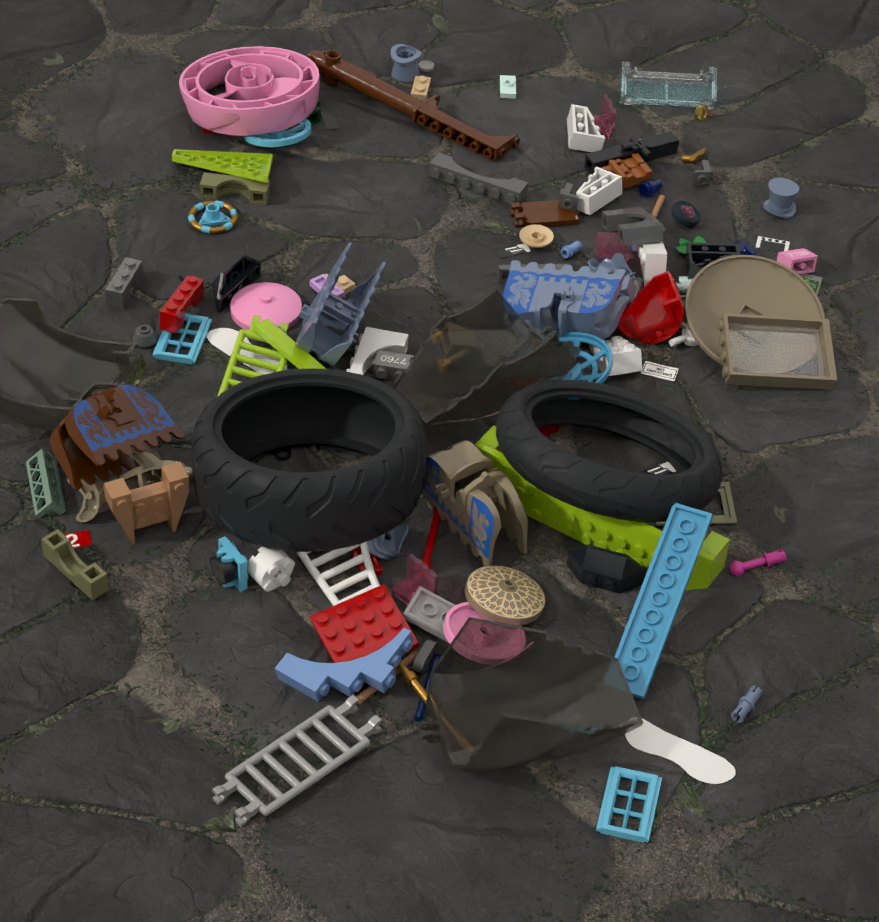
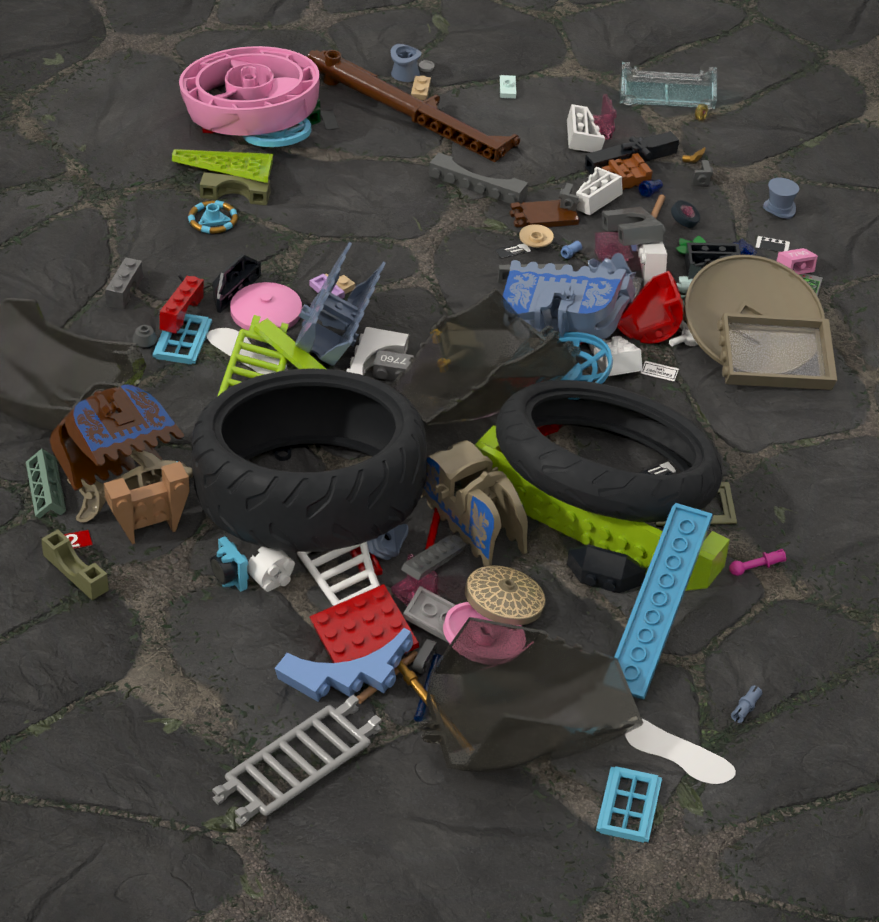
(434, 556): none -> dark grey plate

